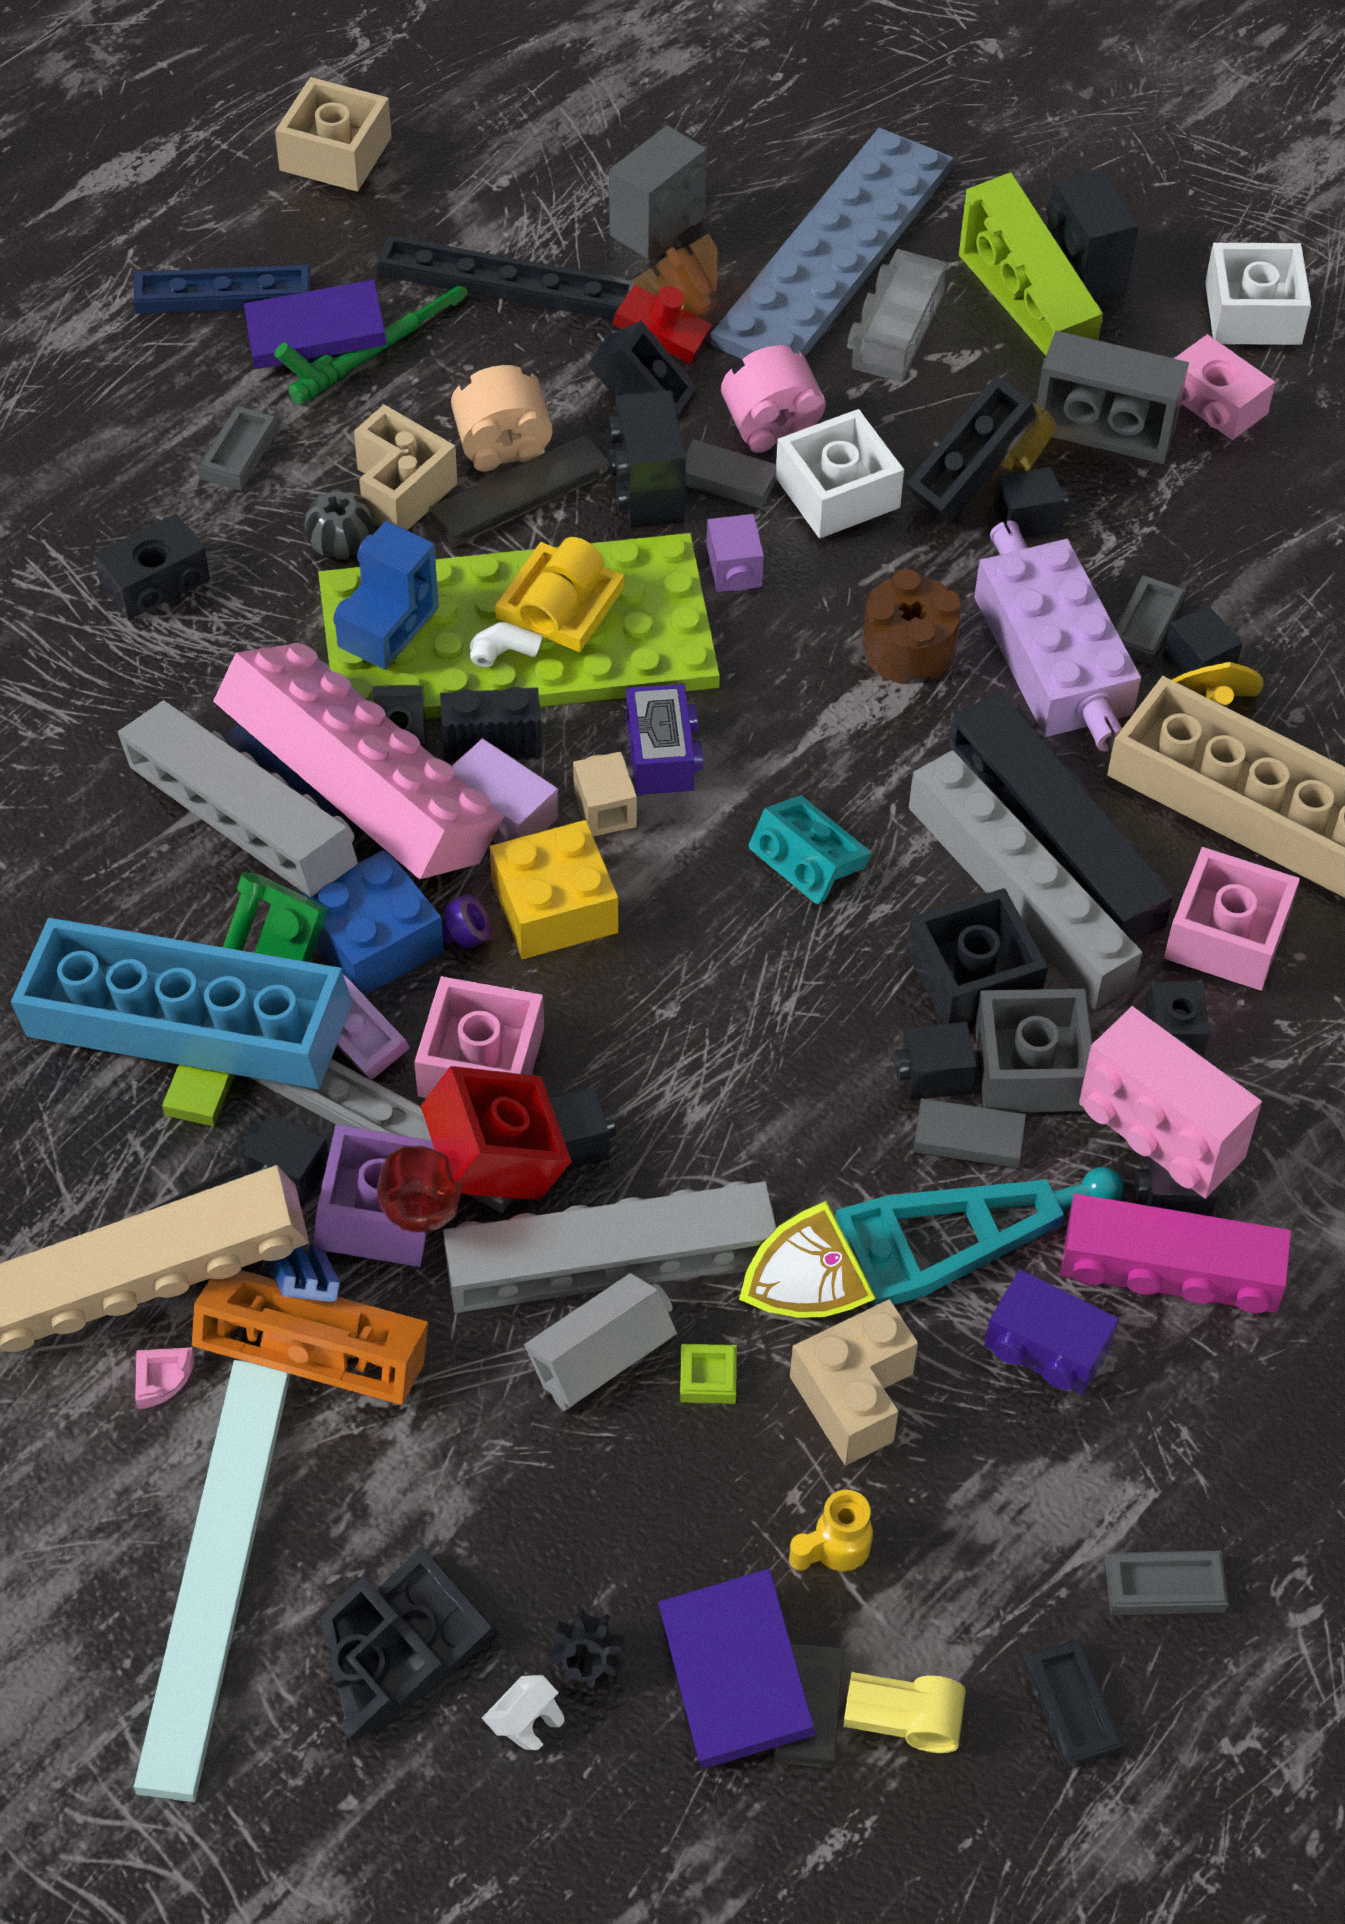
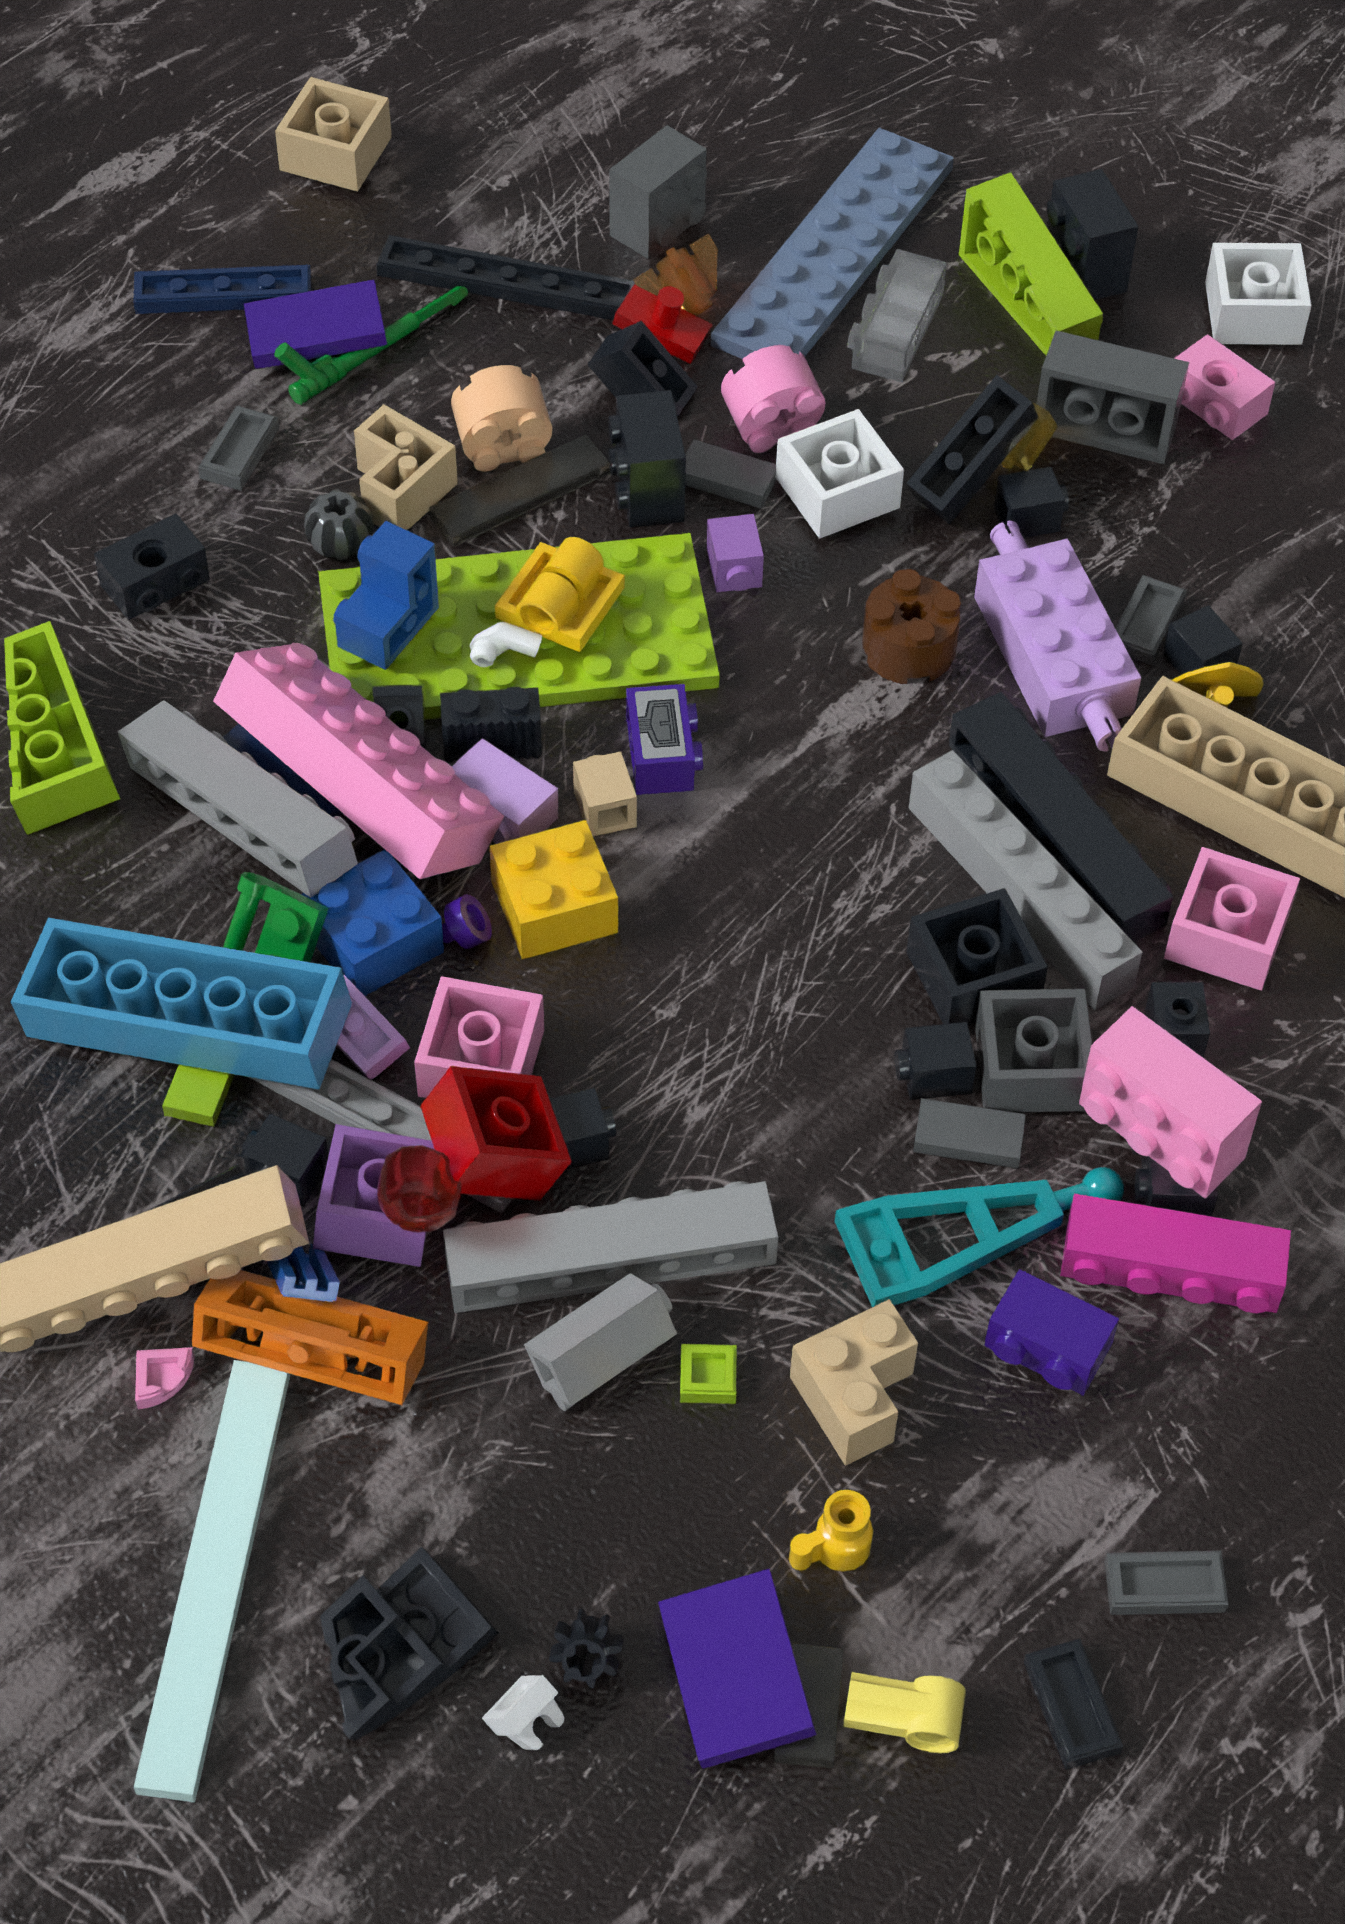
(53, 744): none -> lime wedge
(806, 847): teal bracket -> none
(806, 1269): shield -> none

